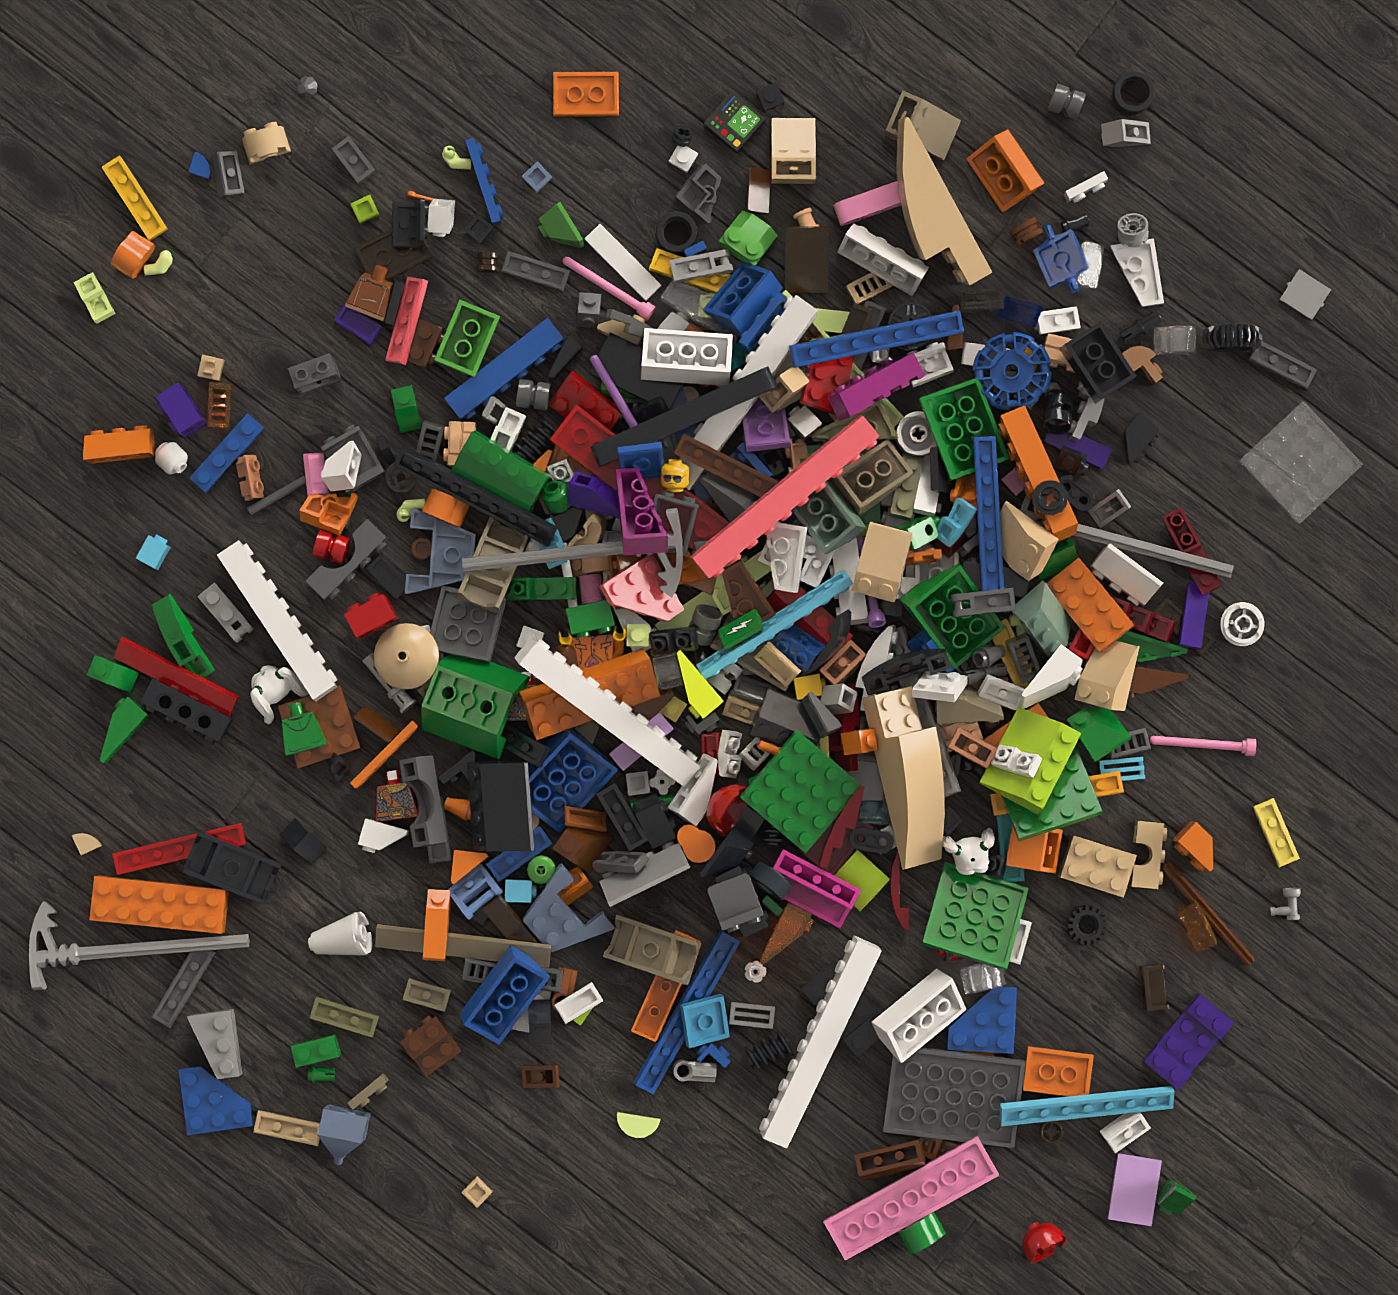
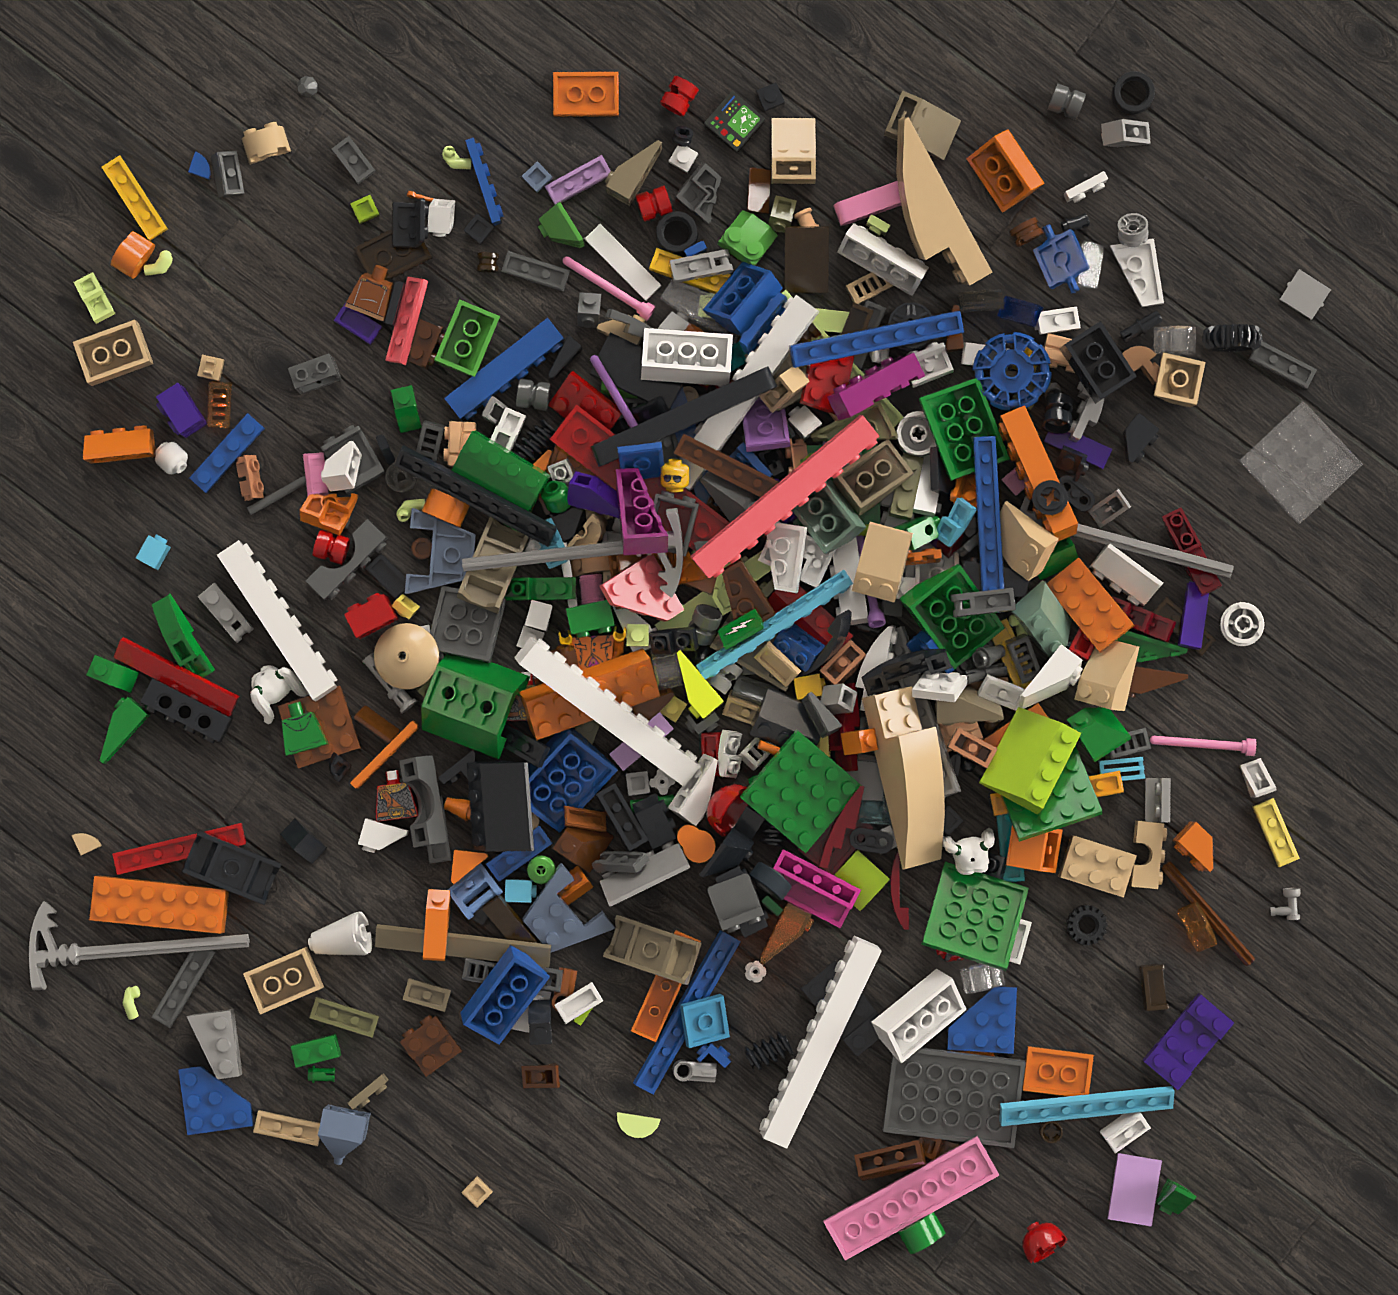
(113, 352): none -> tan brick
(128, 1001): none -> yellowish green arm
(283, 980): none -> tan brick
(405, 607): none -> light yellow plate
(538, 615): none -> white panel
(578, 180): none -> lavender tile
(630, 175): none -> dark tan slope
(654, 203): none -> red wheel
(679, 95): none -> red wheel
(754, 1015): light grey tile -> none
(782, 213): none -> olive bracket
(877, 226): none -> yellowish green plate
(1015, 761): white slope -> none
(1157, 799): none -> light grey bracket
(1179, 380): none -> tan slope
(1257, 778): none -> white slope

